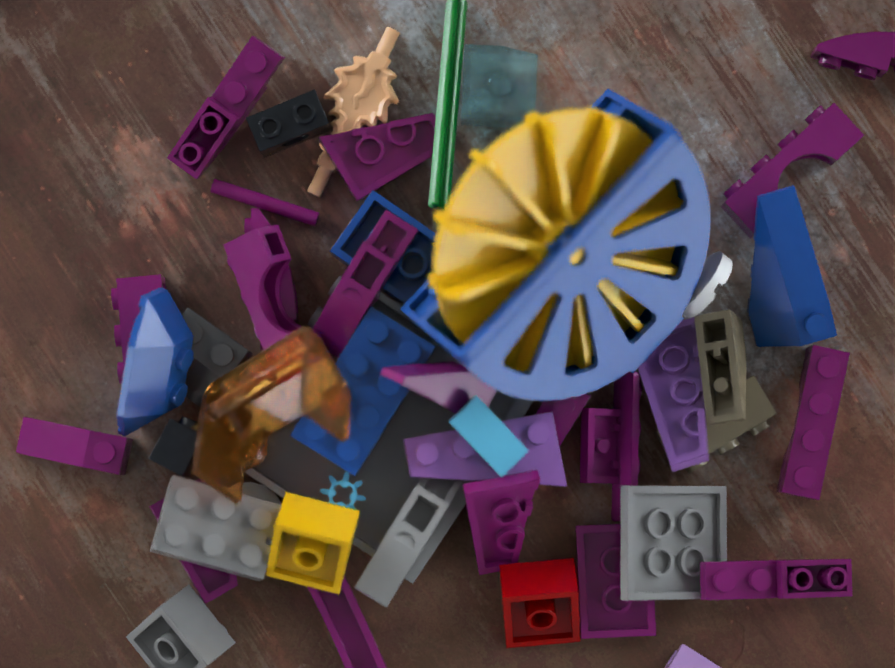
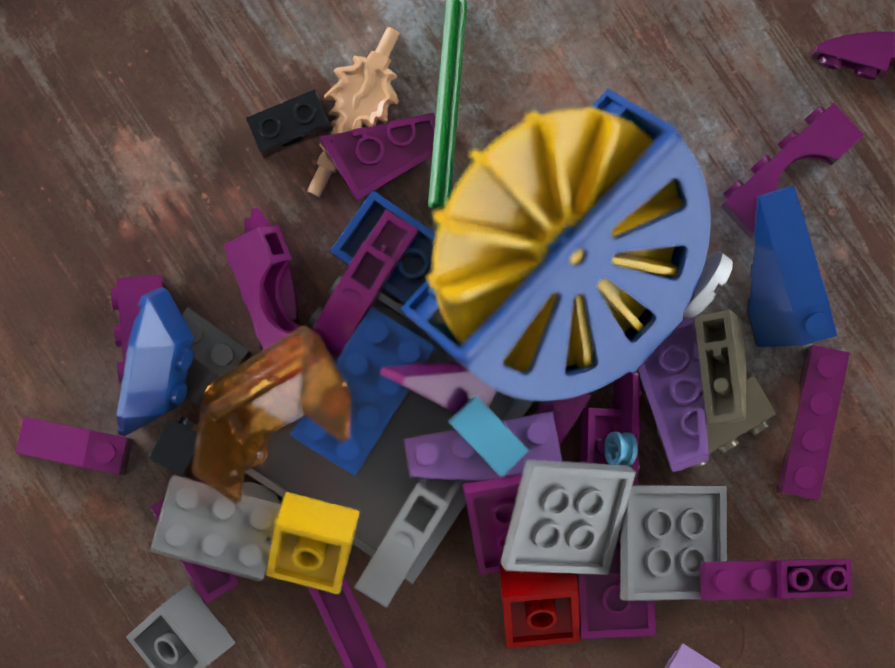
(226, 108): magenta slope -> none
(264, 202): magenta bar -> none
(345, 484): medium azure gear -> none
(497, 85): clear light blue slope -> none
(567, 517): none -> light grey plate
(620, 448): none -> medium azure bush

